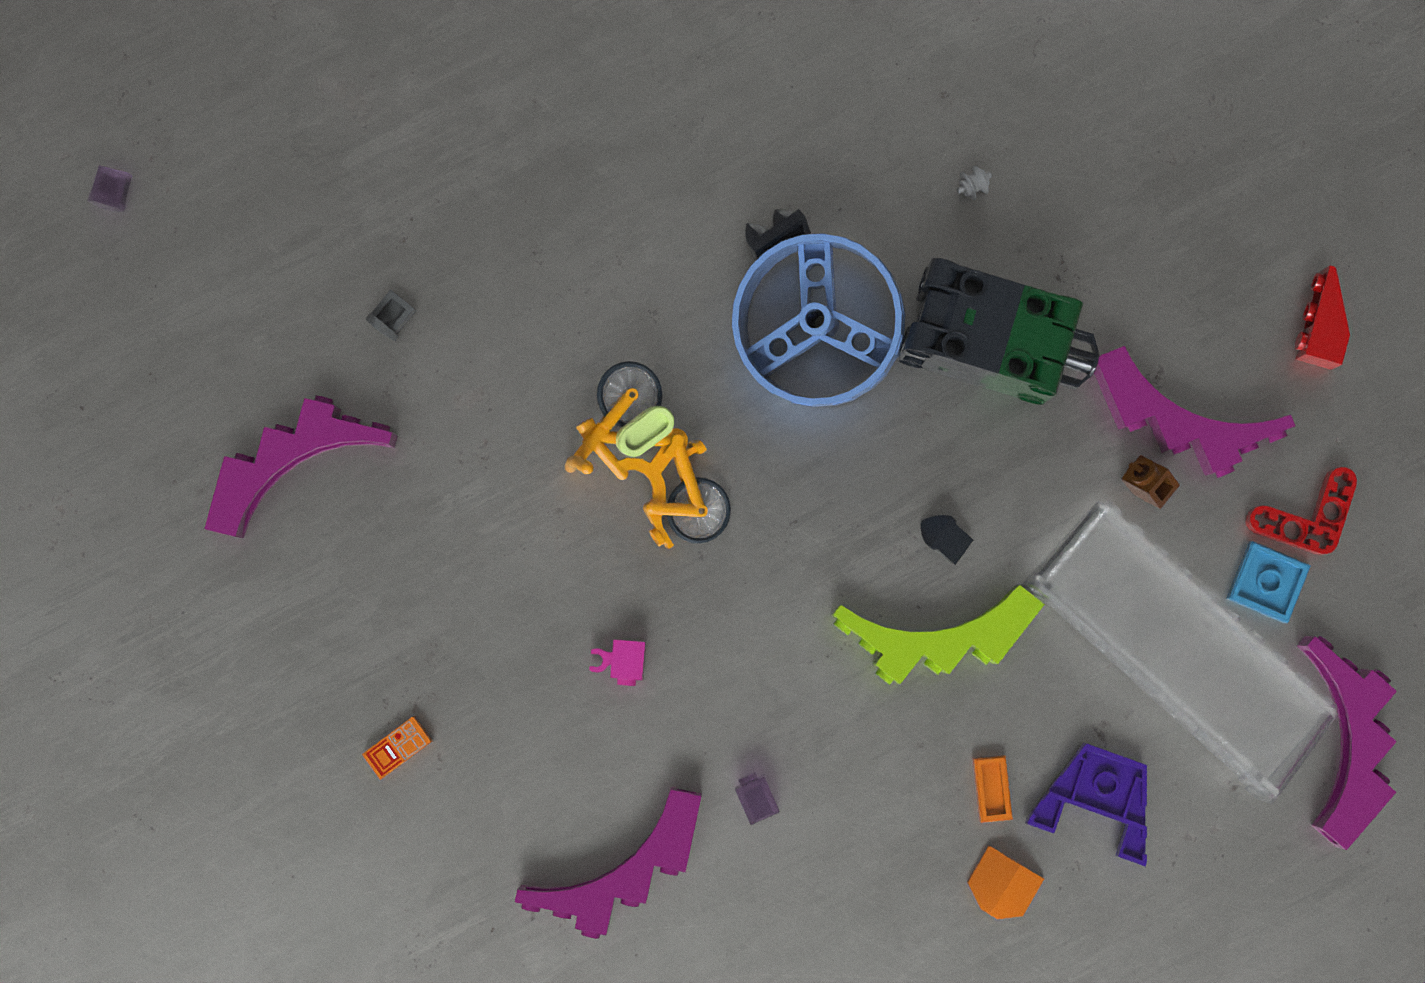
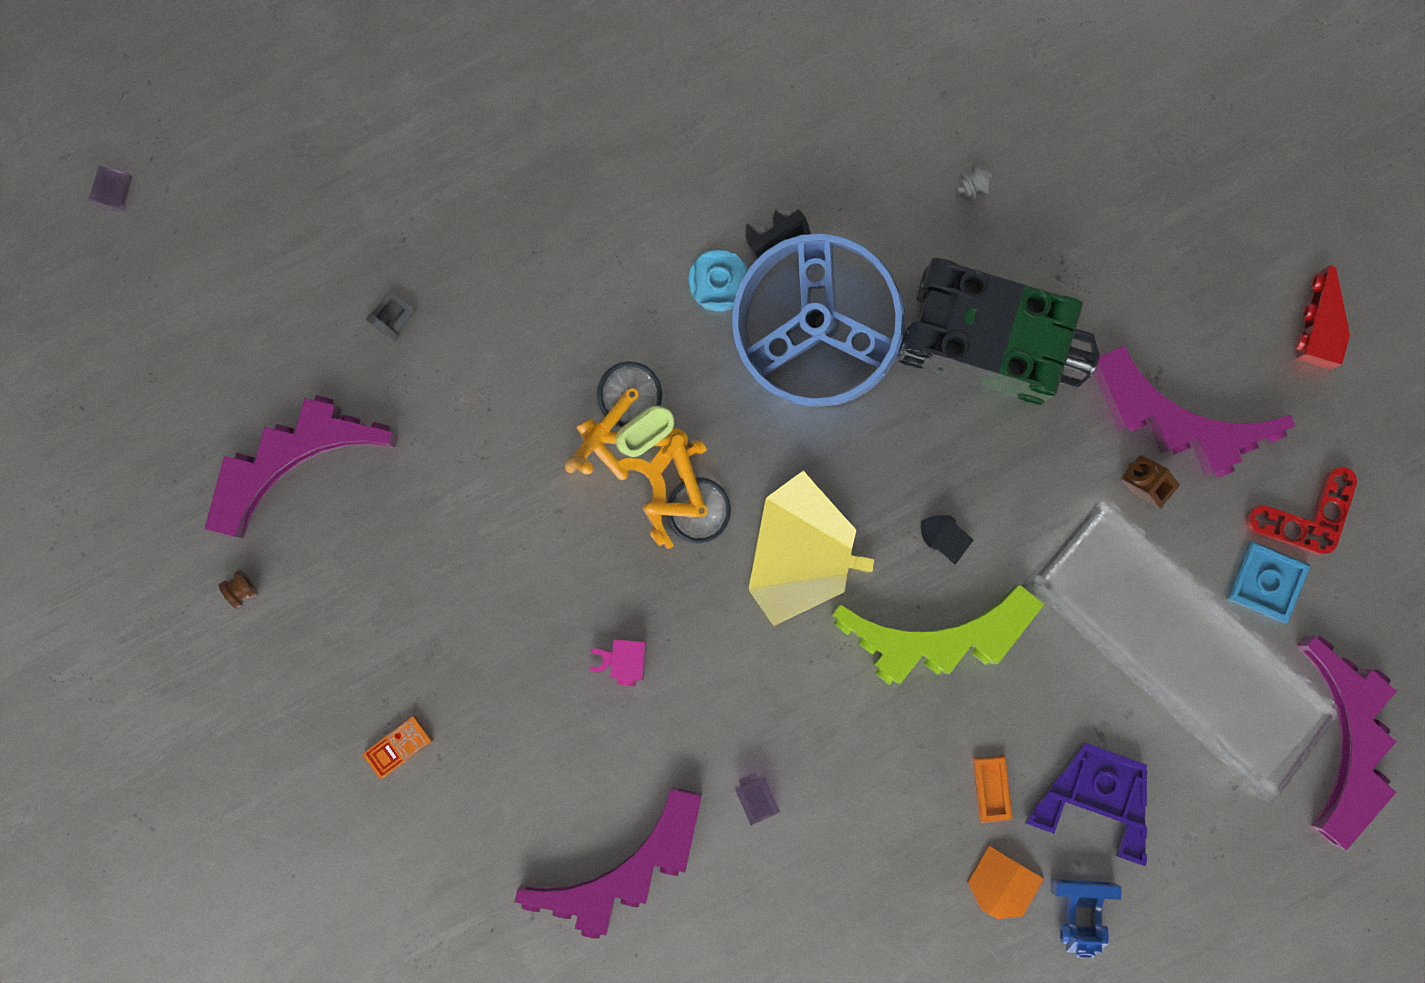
(238, 589): none -> reddish brown wheel
(716, 279): none -> medium azure tile
(801, 551): none -> light yellow panel
(1084, 940): none -> blue tile

